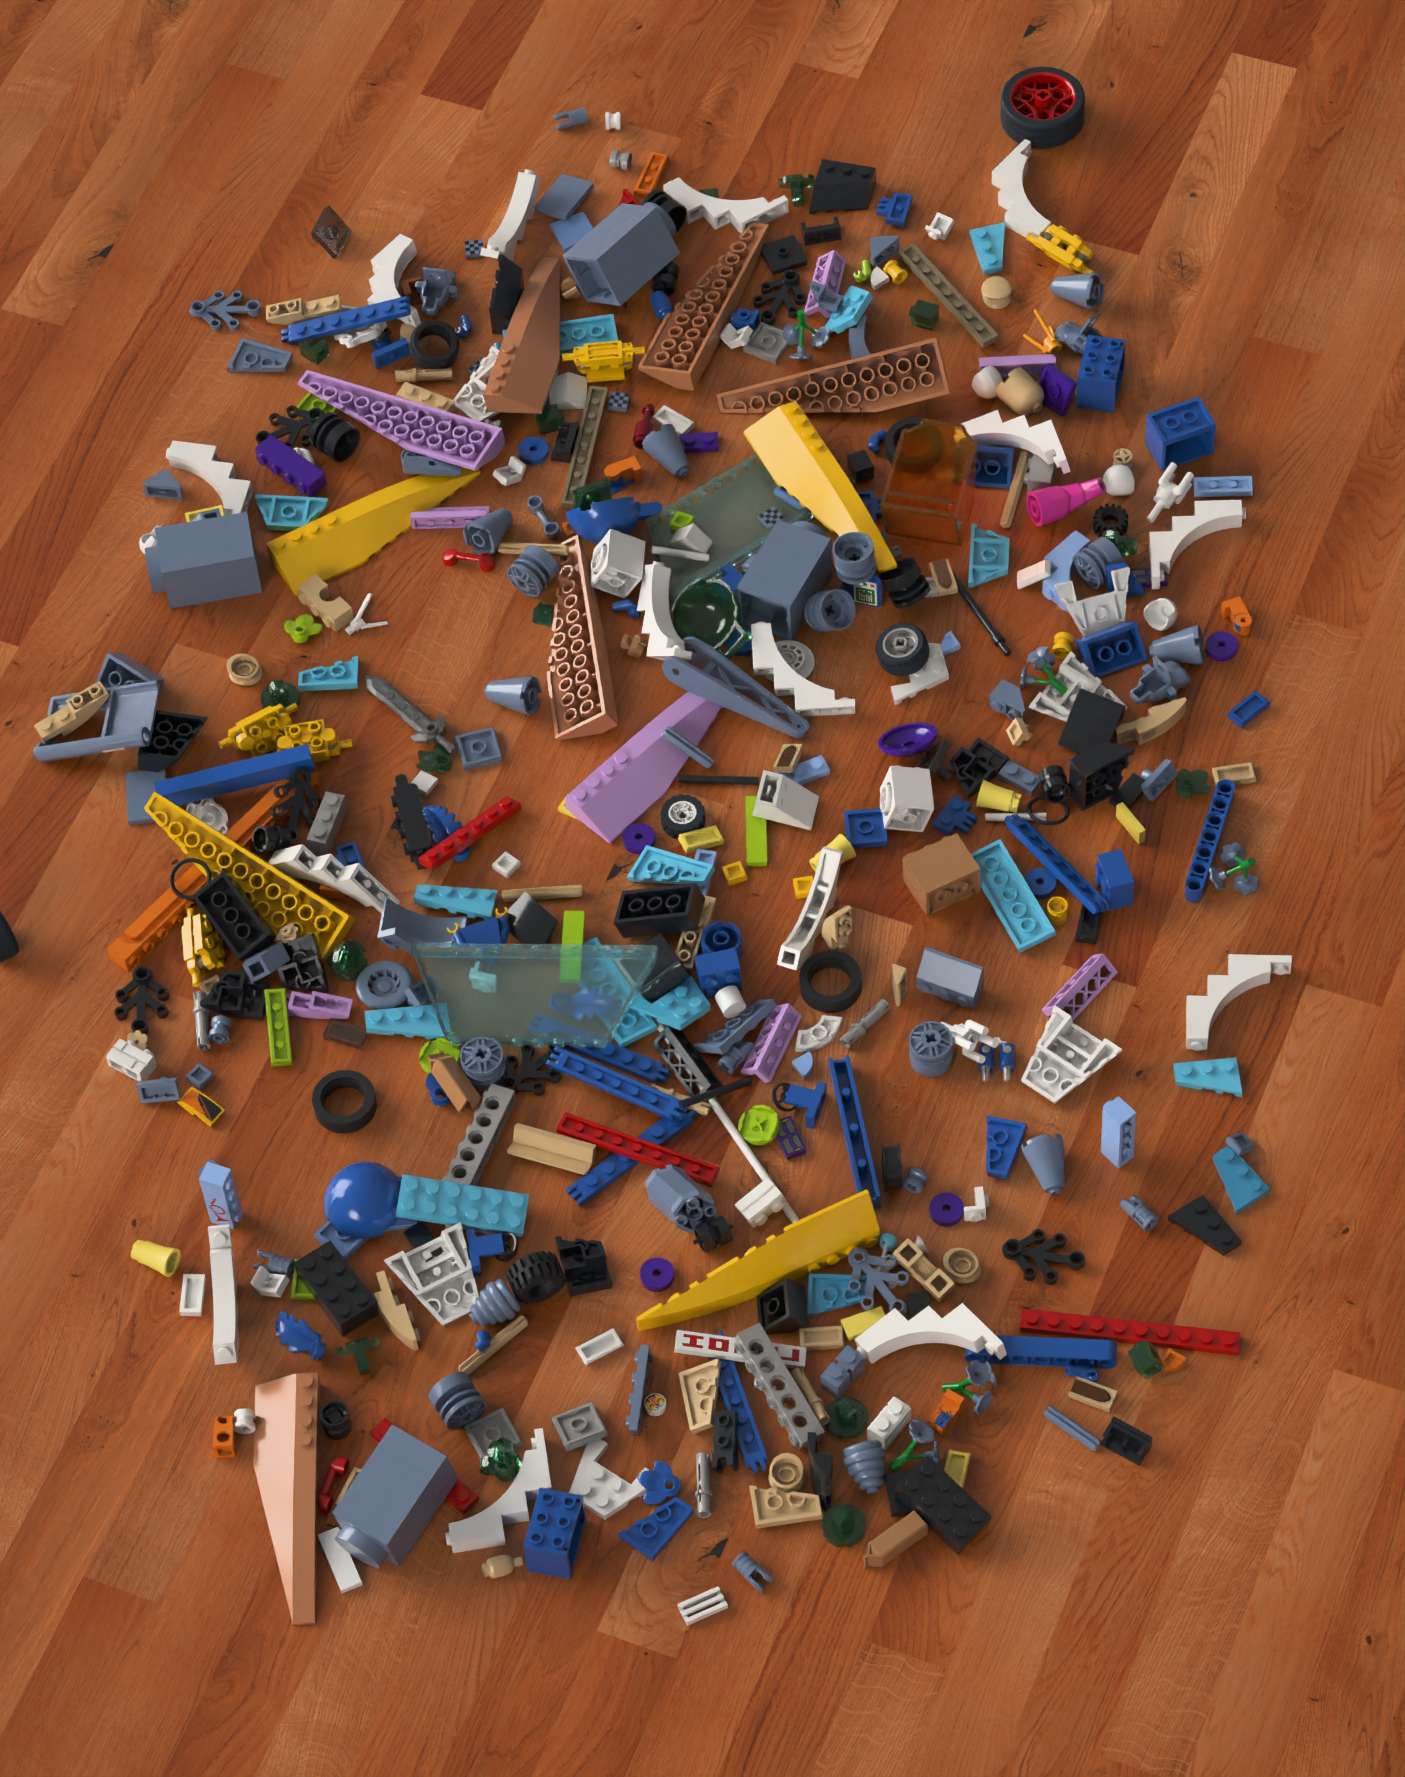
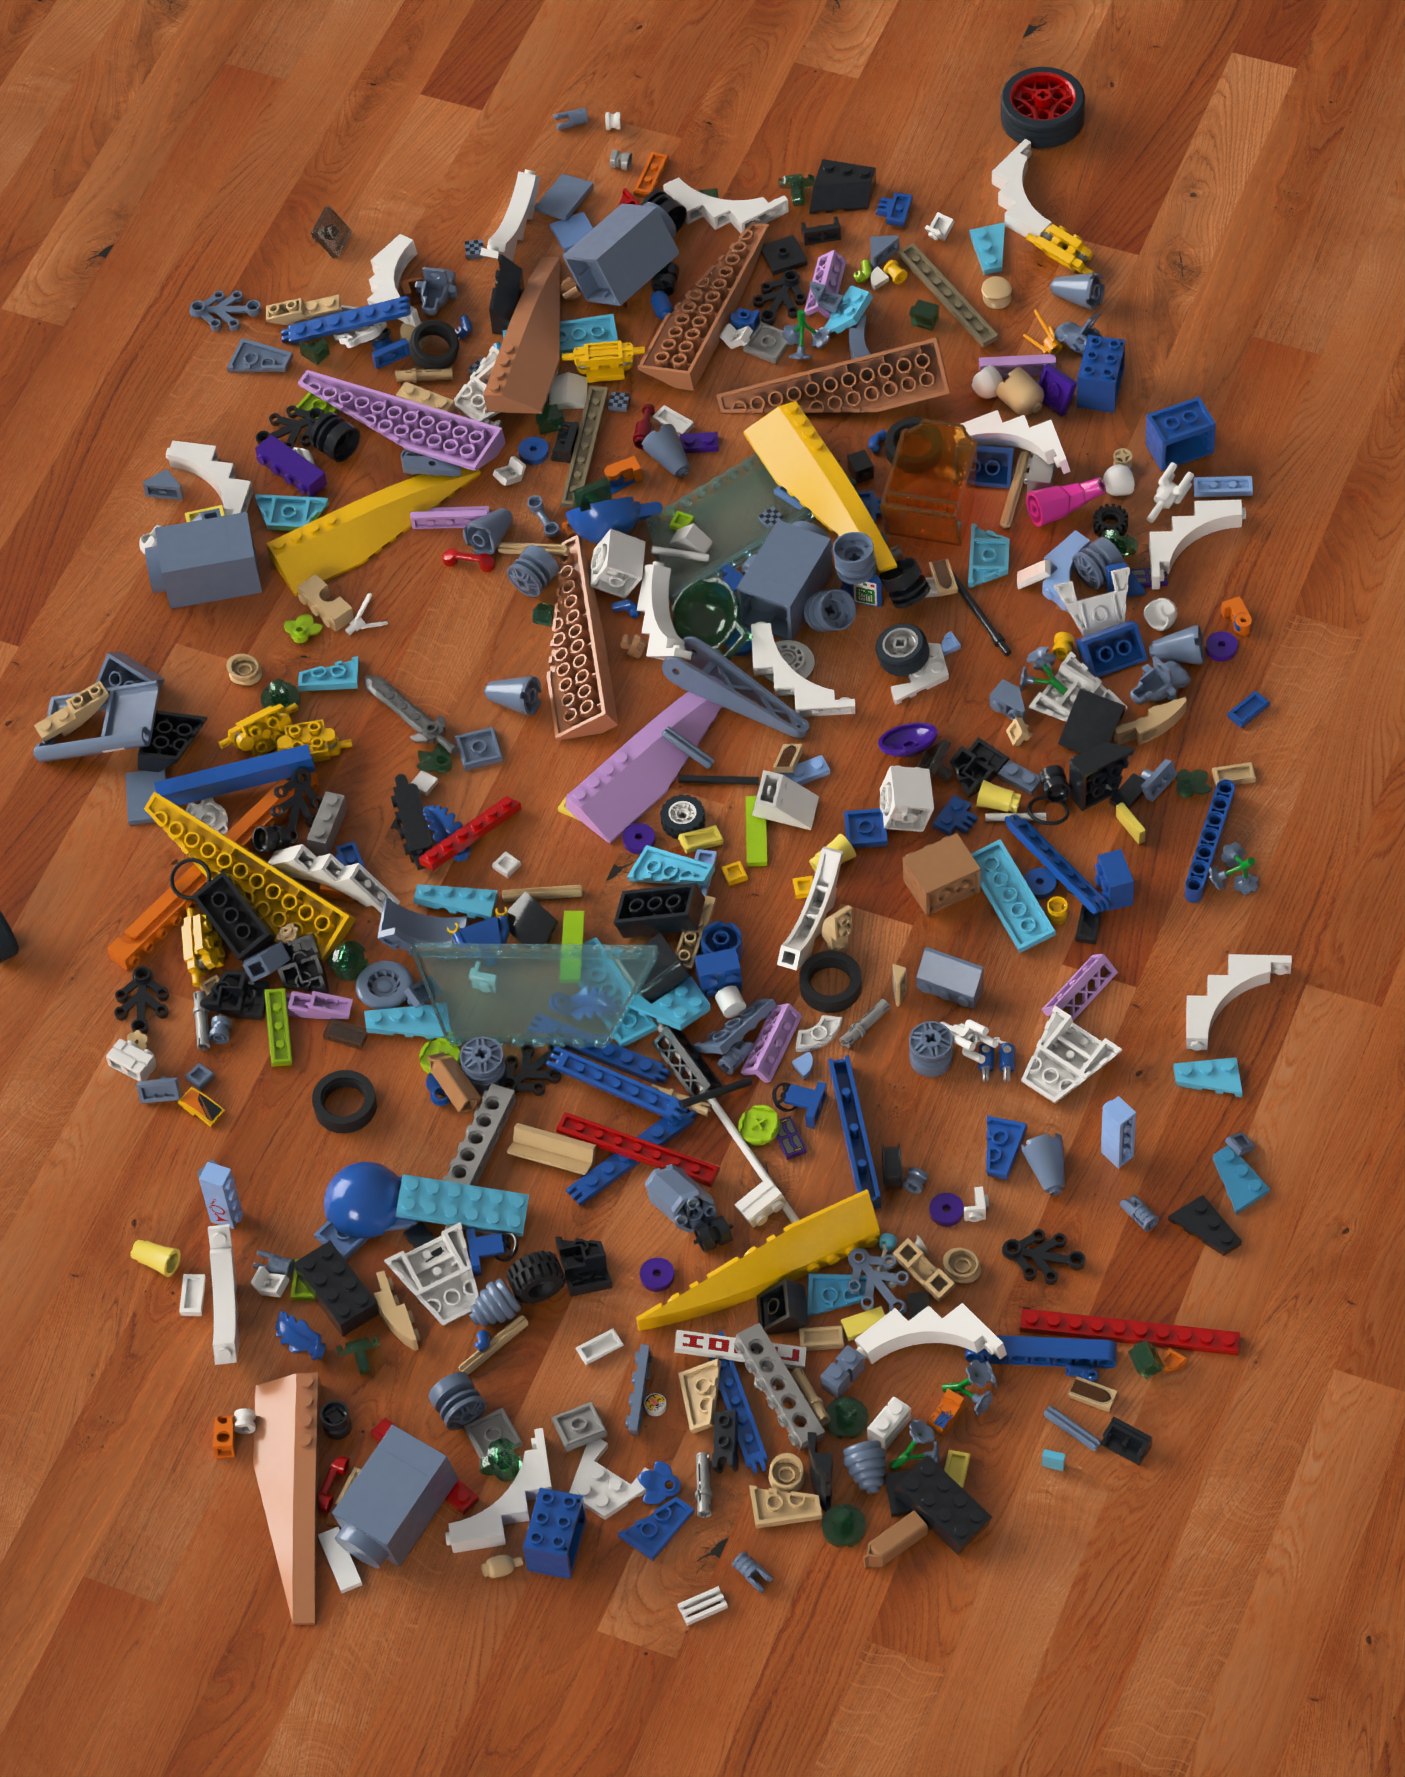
(1053, 1459): none -> medium azure tile

